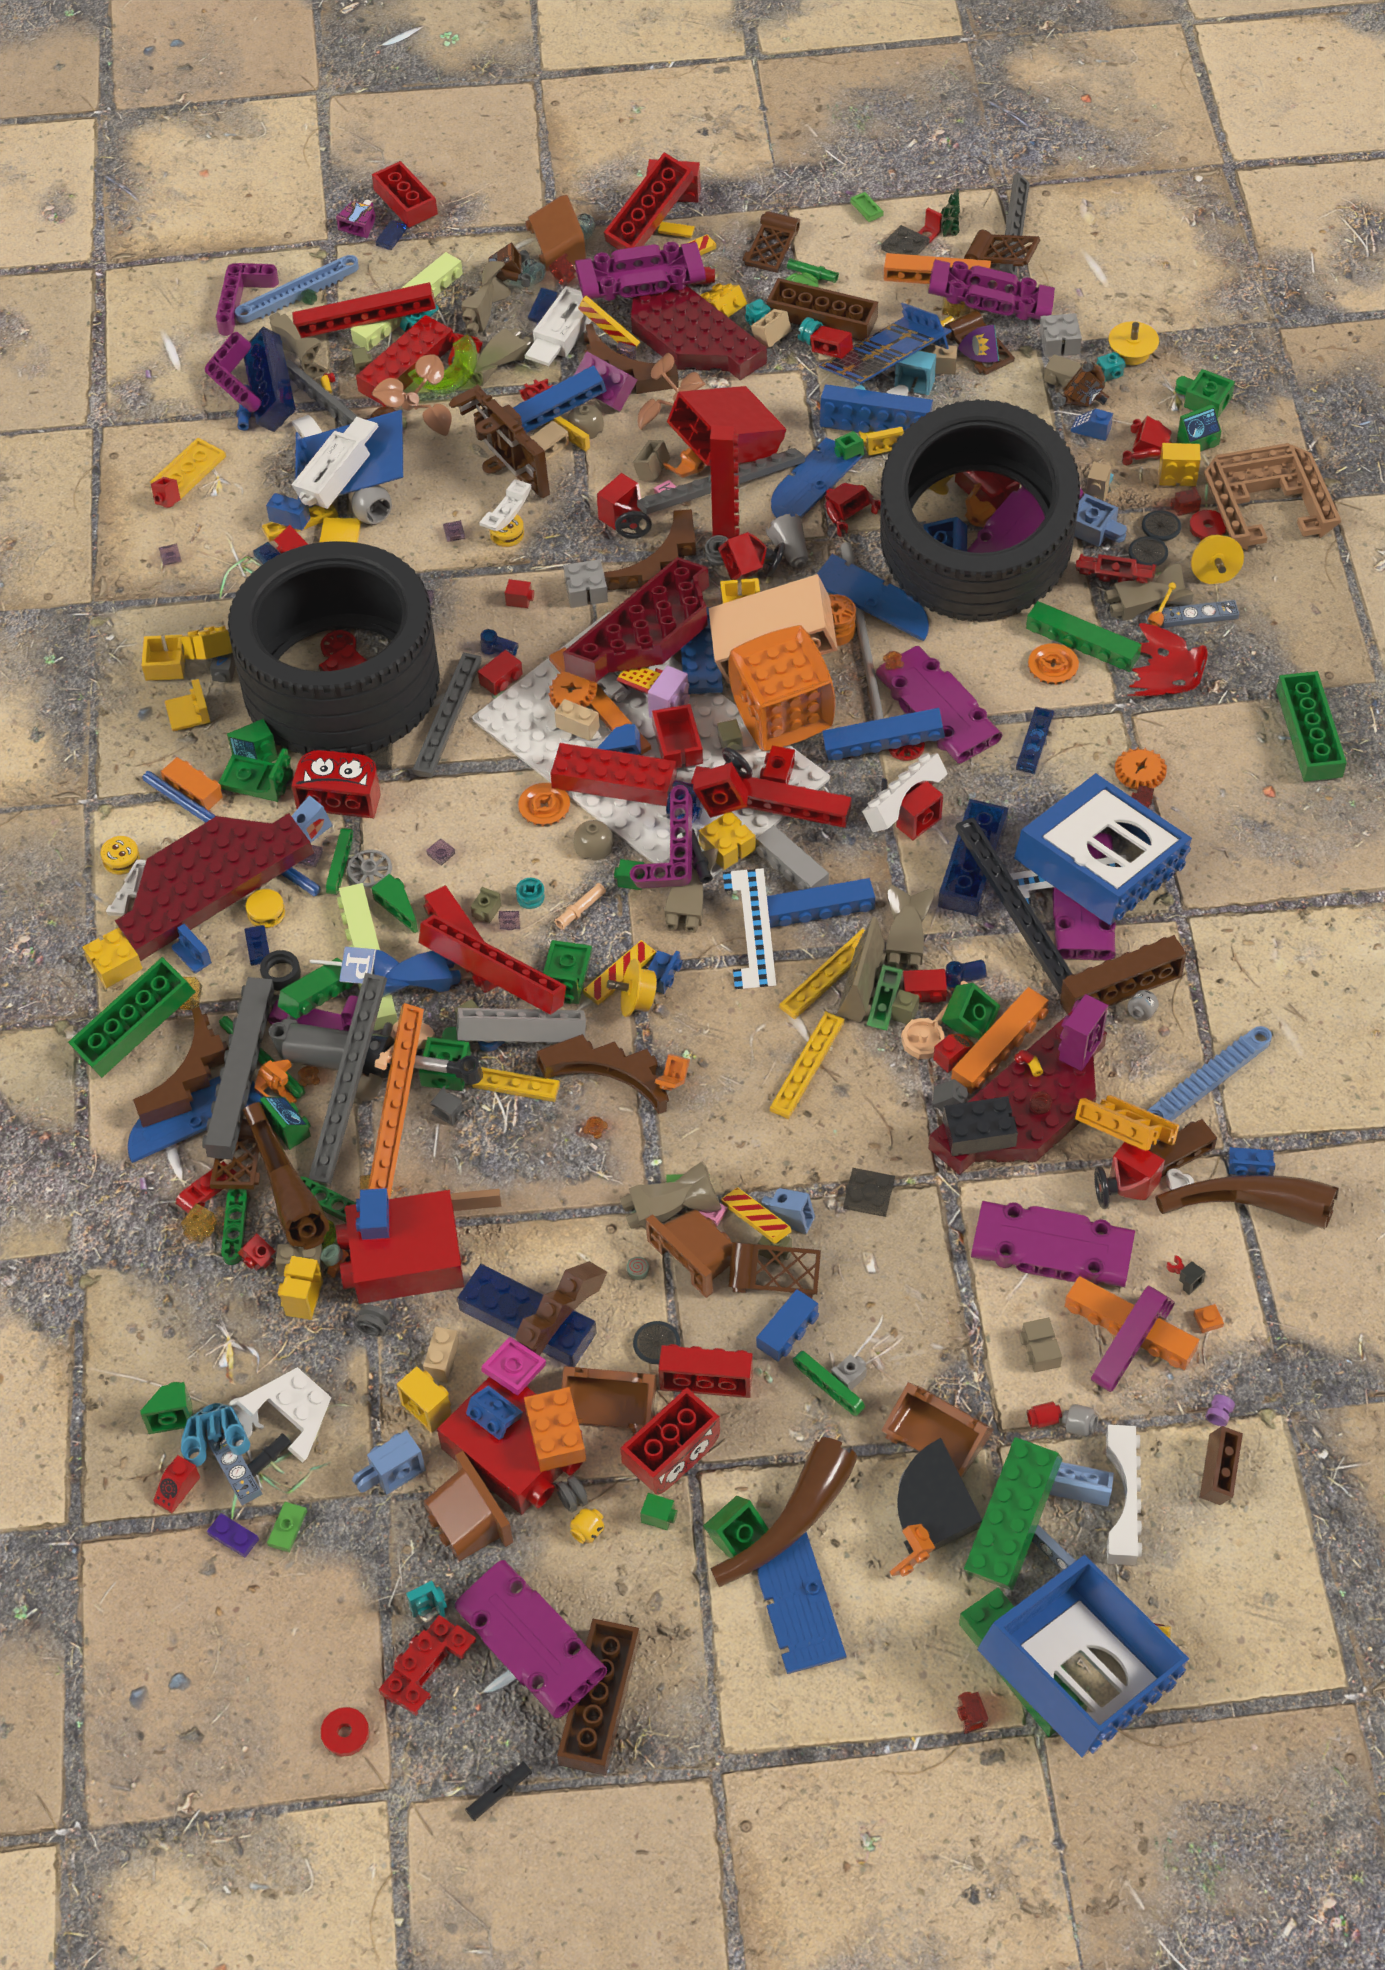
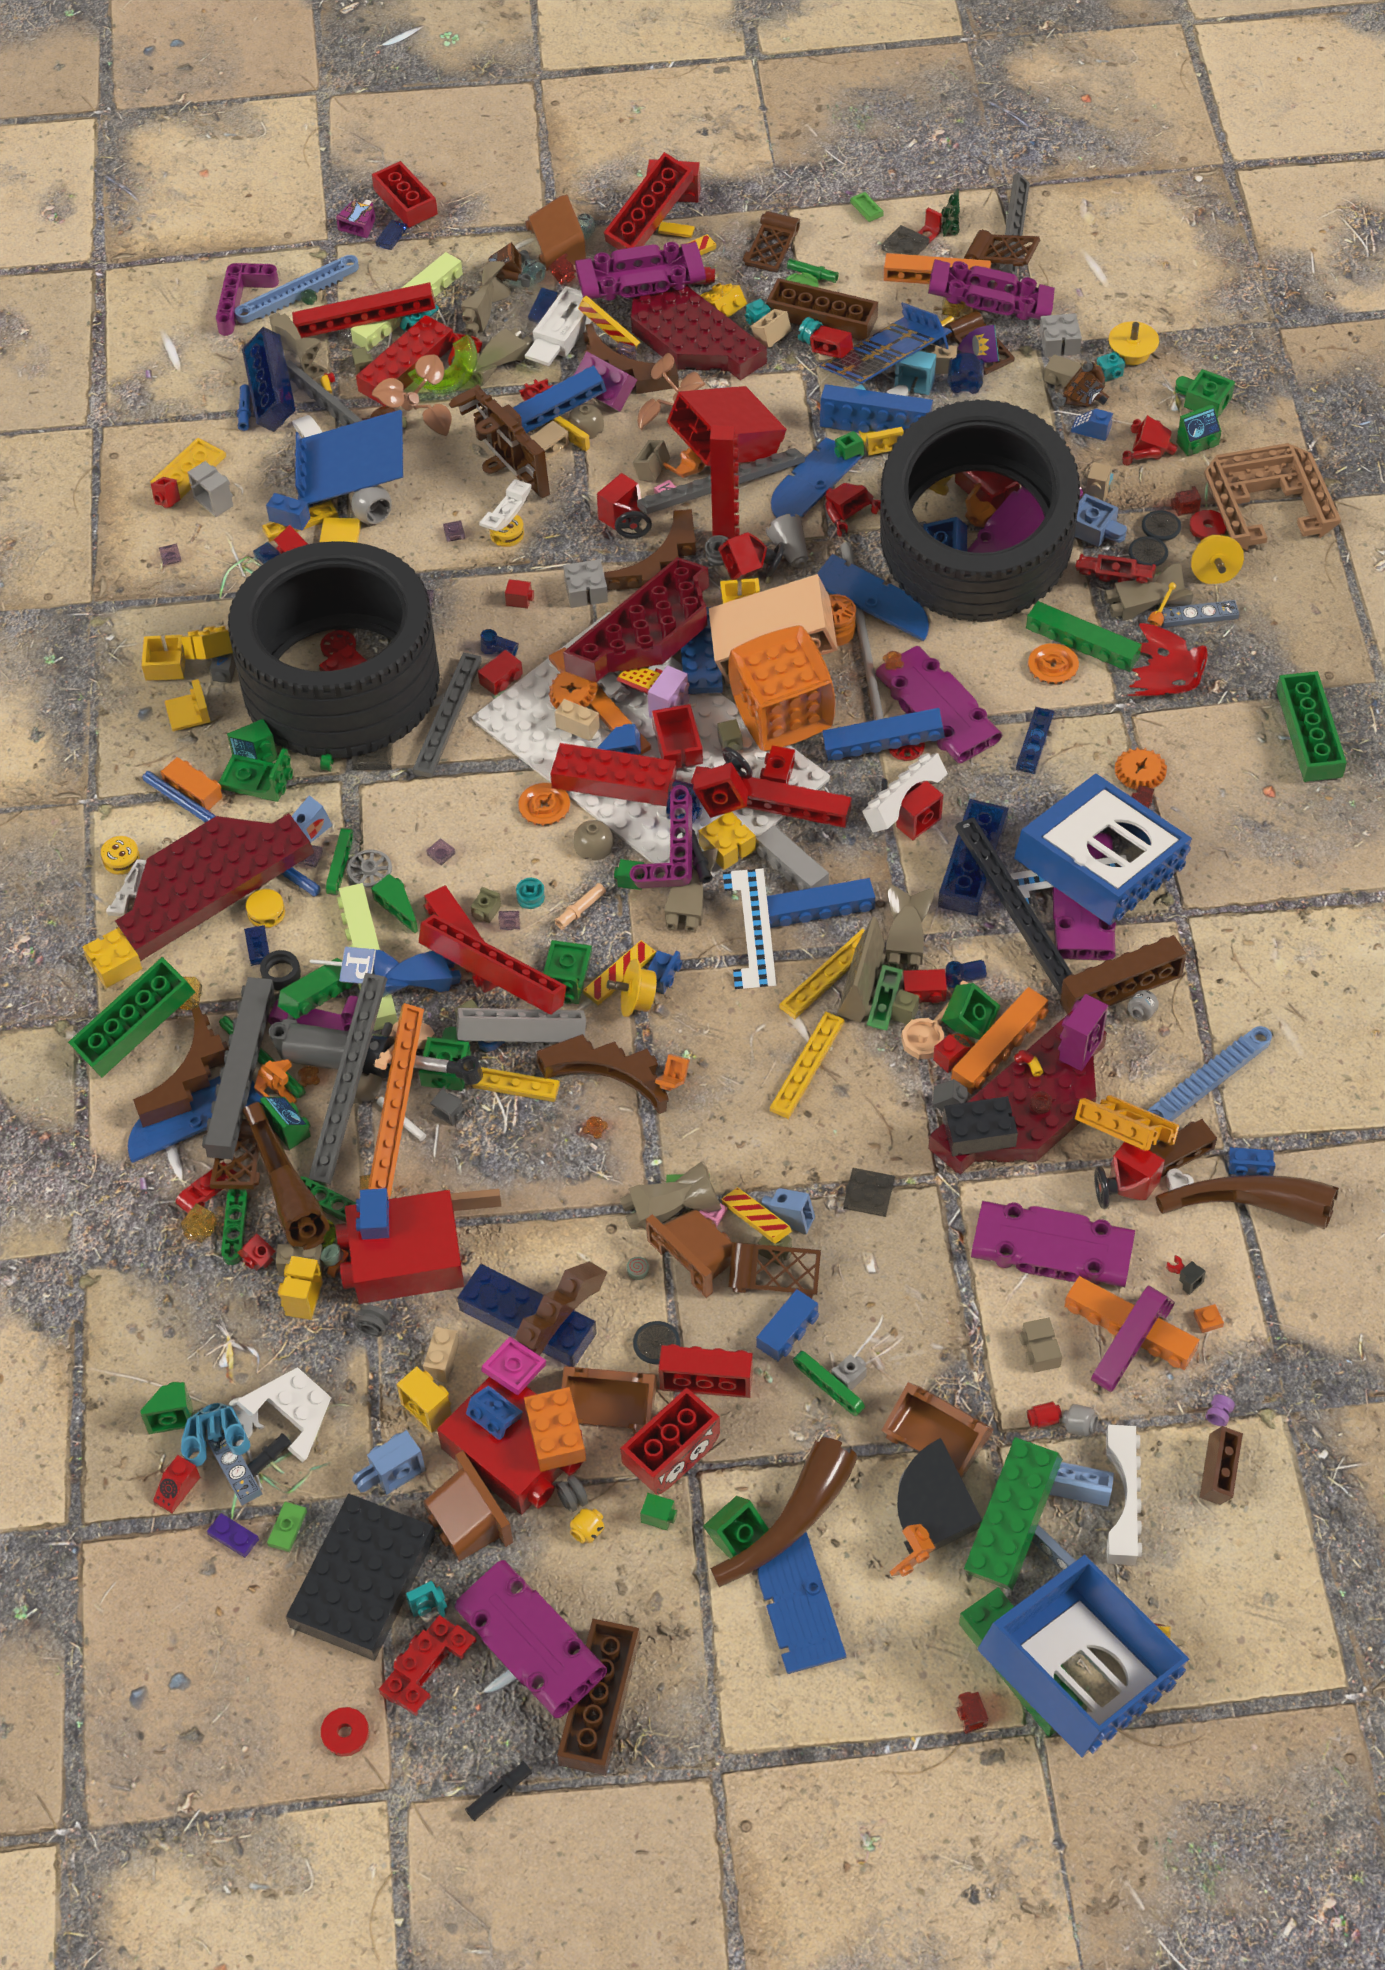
(191, 950): blue bracket -> none
(210, 488): none -> light grey piece
(222, 365): magenta beam -> none
(334, 464): white piece -> none
(339, 782): red brick -> none
(361, 1577): none -> black brick
(408, 1124): none -> white bar
(965, 373): none -> clear blue brick
(1179, 464): yellow piece -> none

